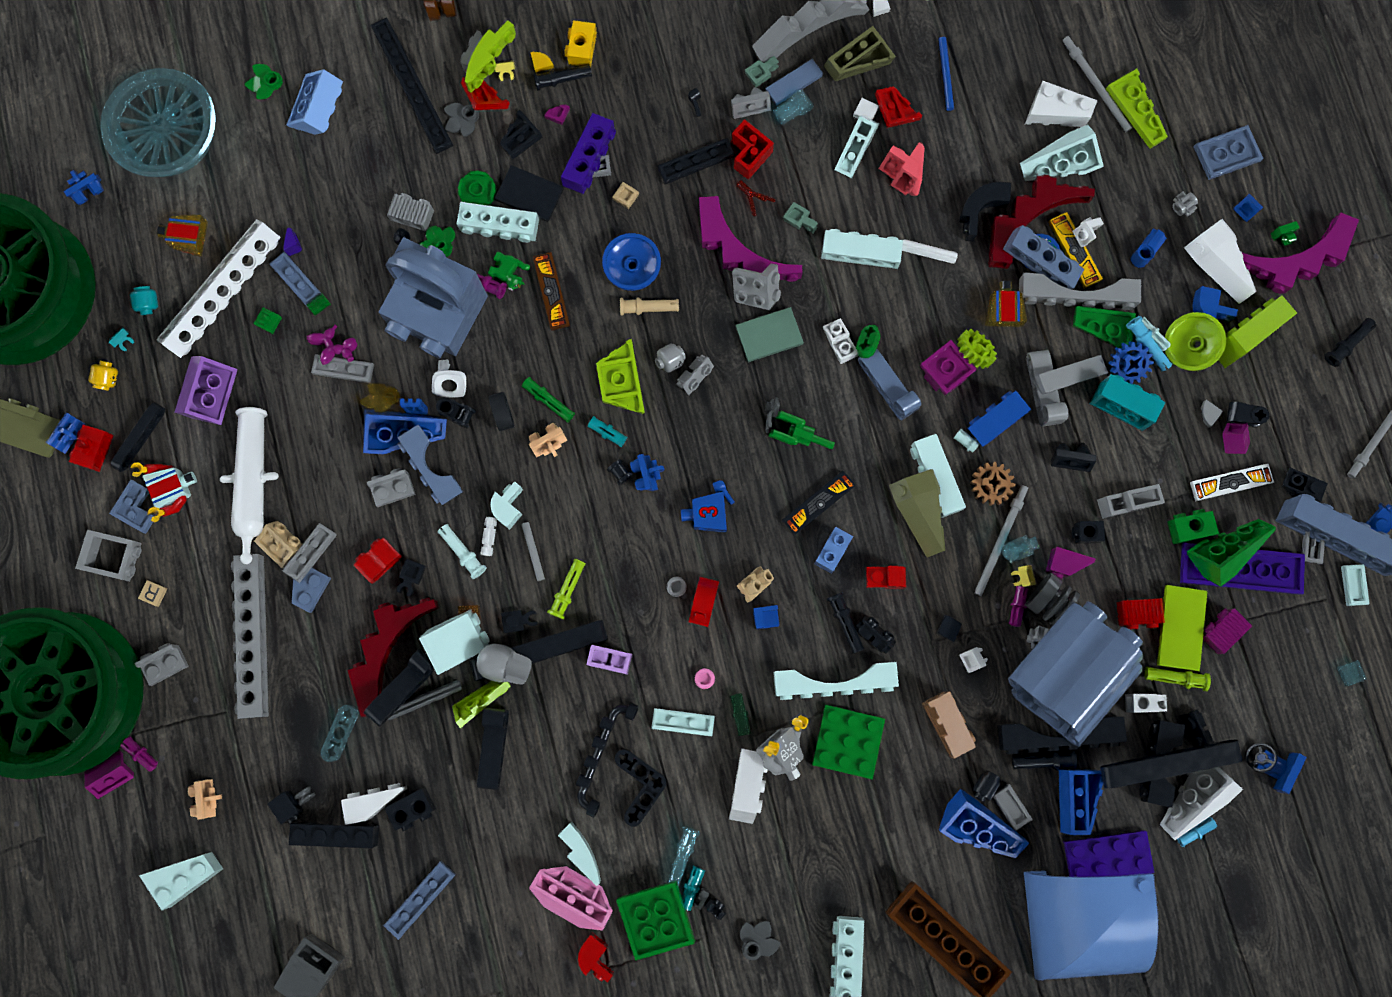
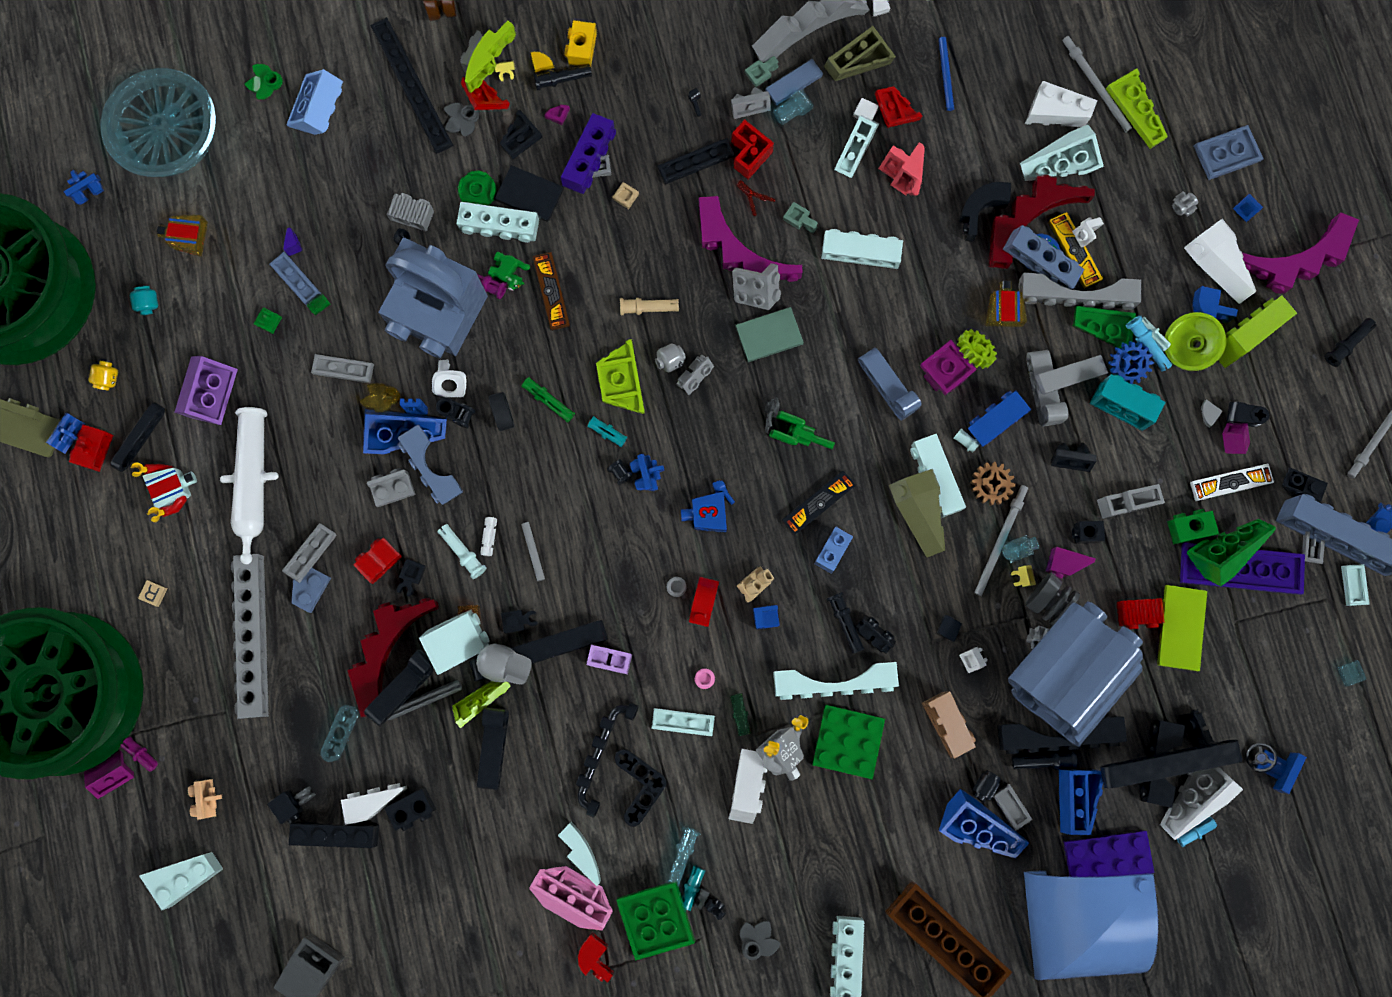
(90, 550): light grey window -> none
(119, 337): teal tile -> none
(129, 507): sand blue plate -> none
(162, 663): light grey bracket -> none
(208, 290): white brick -> none
(278, 543): tan bracket -> none
(329, 352): magenta piece -> none
(419, 900): sand blue tile -> none
(439, 238): green plate -> none
(502, 507): light aqua brick -> none
(548, 442): light nougat hips -> none
(576, 567): lime pin -> none
(628, 250): blue dish -> none
(840, 341): white slope -> none
(864, 341): green beam -> none
(886, 577): red brick -> none
(929, 251): white axle -> none
(1018, 606): magenta axle -> none
(1145, 703): white leg -> none
(1148, 248): blue piece -> none
(1187, 678): lime pin -> none
(1225, 630): magenta brick -> none
(1286, 233): green tile -> none

